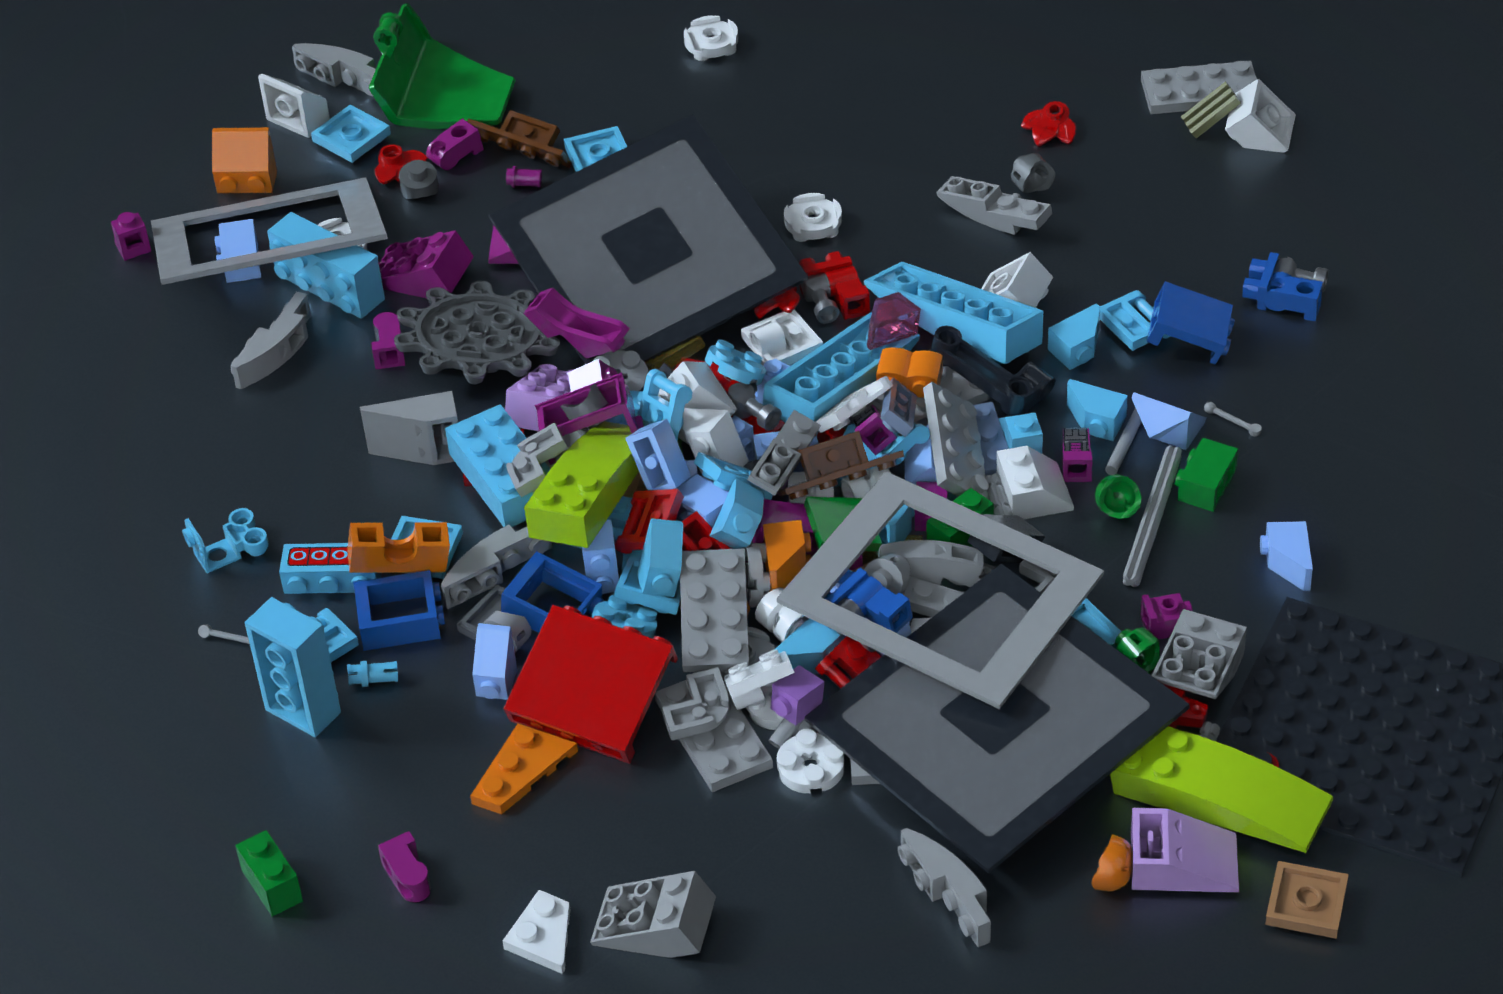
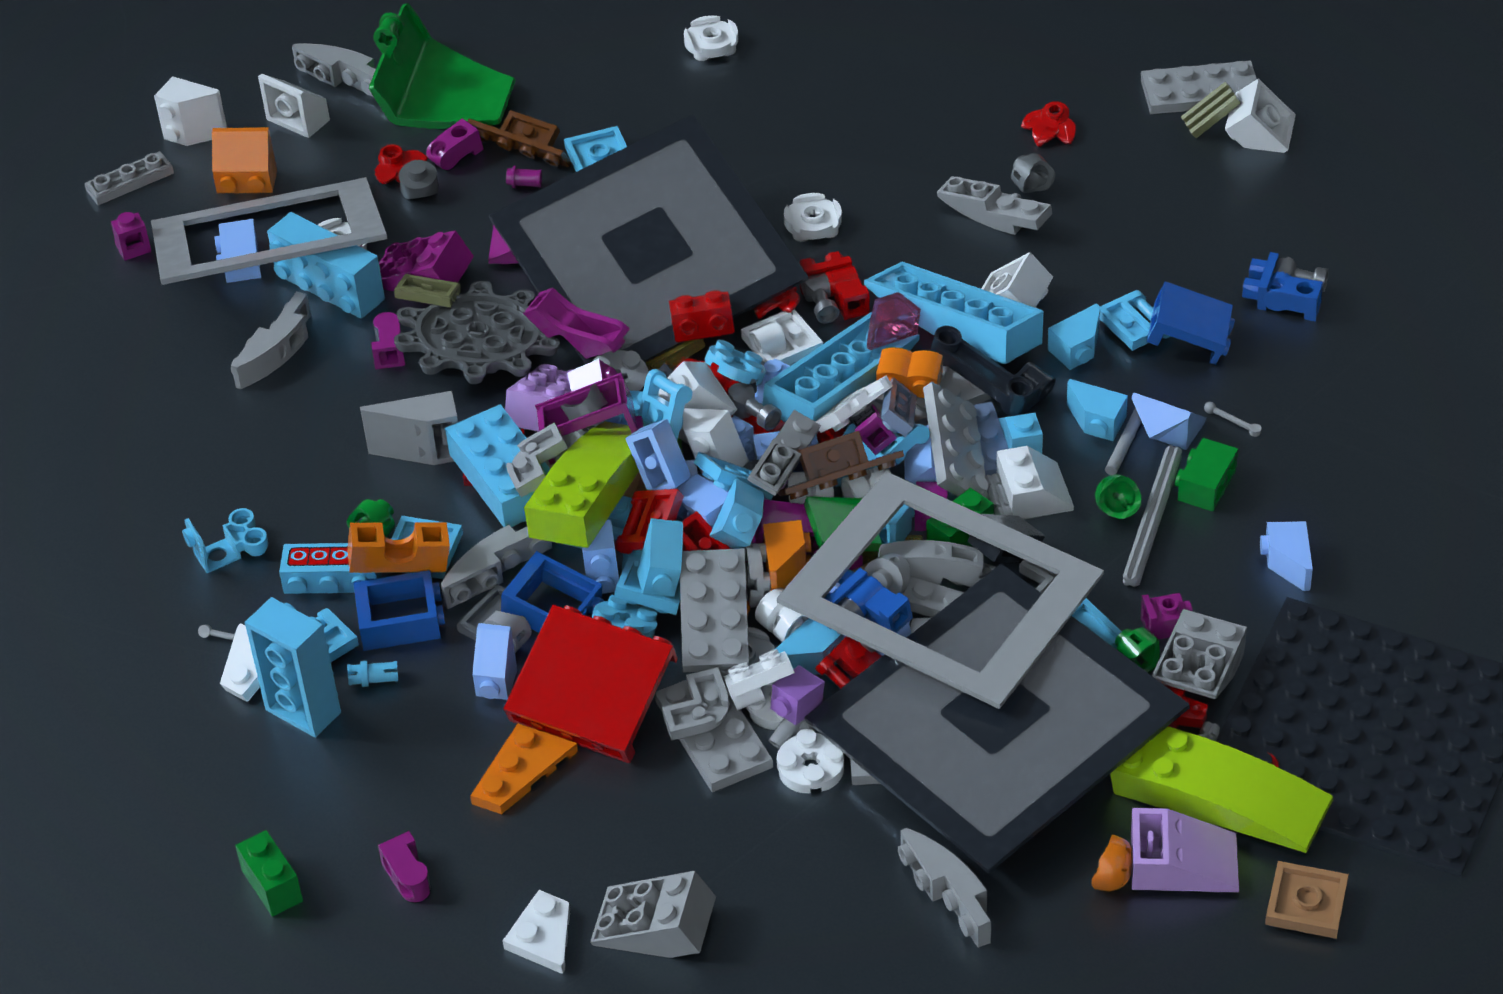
(129, 178): none -> light grey tile
(189, 111): none -> white slope
(240, 671): none -> white wing
(351, 133): medium azure plate -> none
(374, 512): none -> green piece
(427, 290): none -> olive tile
(701, 316): none -> red bracket
(1077, 451): magenta leg -> none

